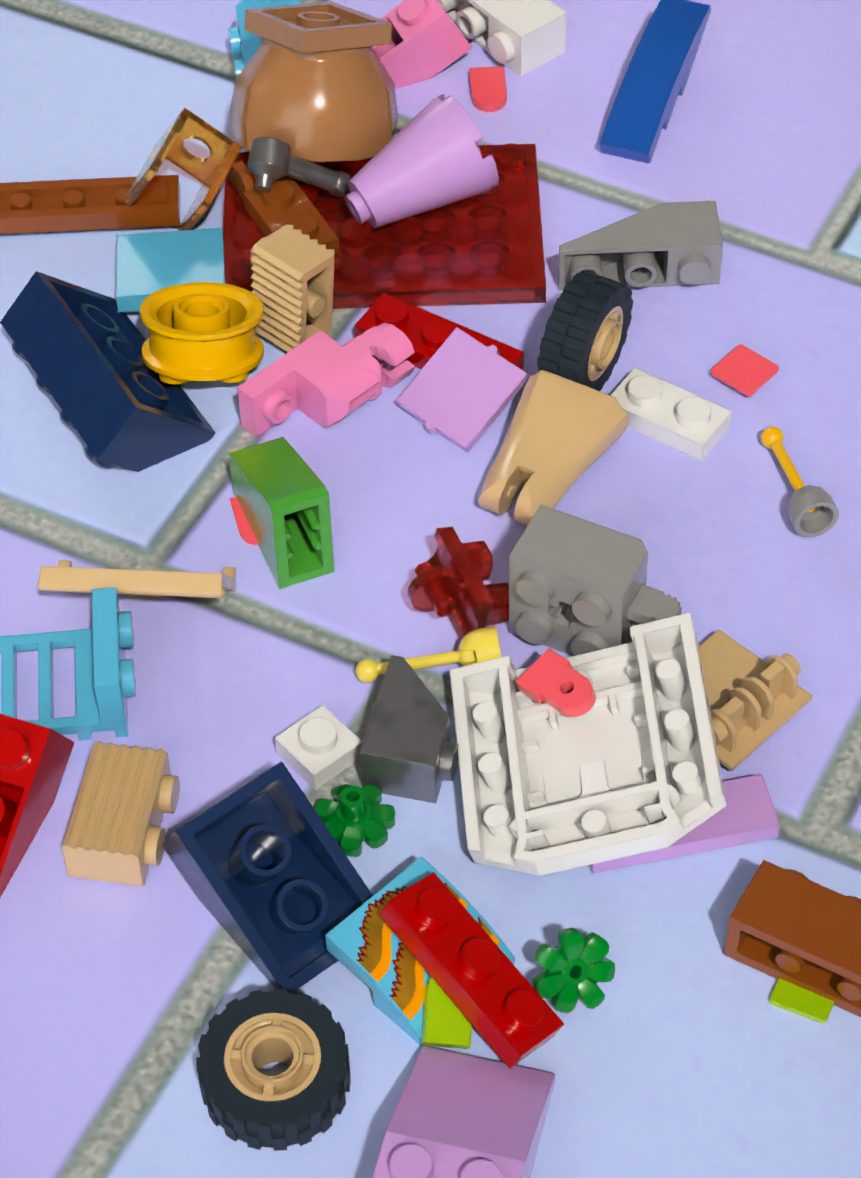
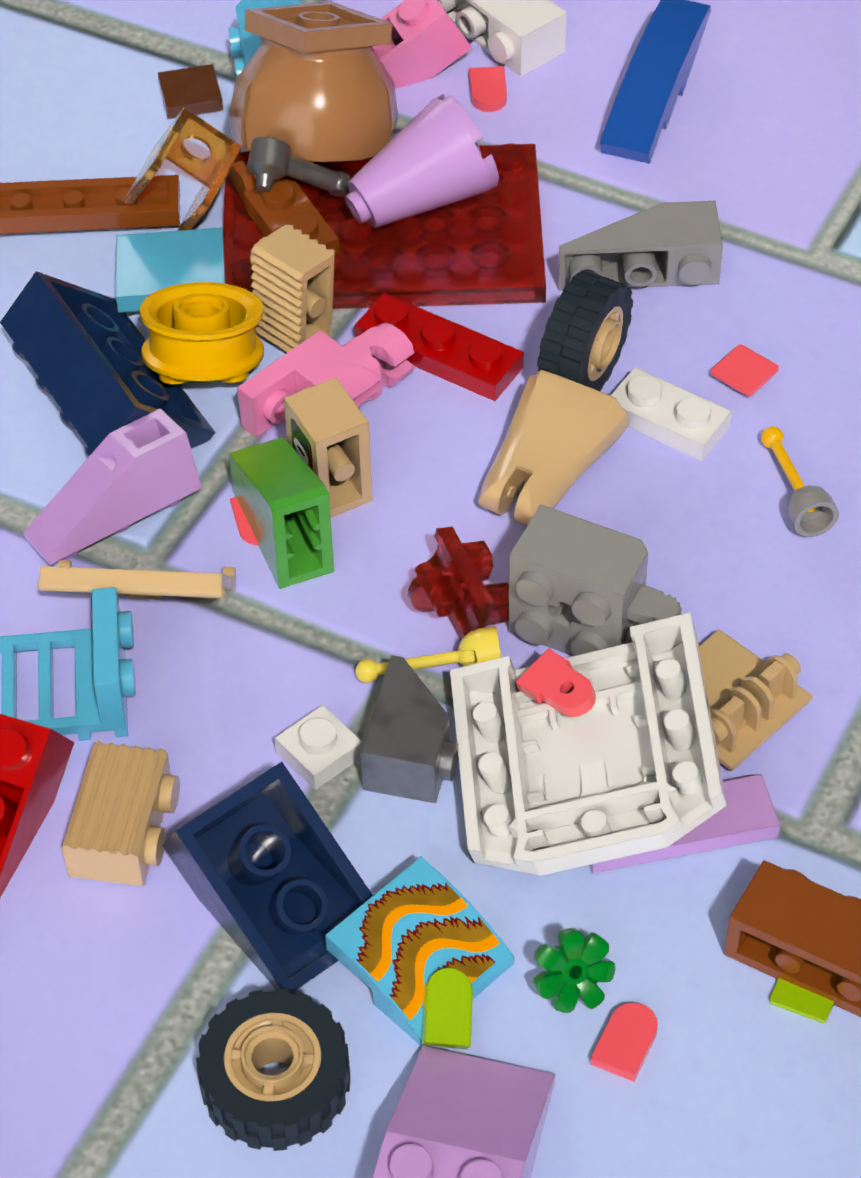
(121, 482): none -> lavender slope
(190, 88): none -> reddish brown piece
(332, 441): none -> tan brick
(356, 817): green plant -> none
(462, 389): lavender piece -> none
(471, 969): red plate -> none
(626, 1041): none -> coral piece

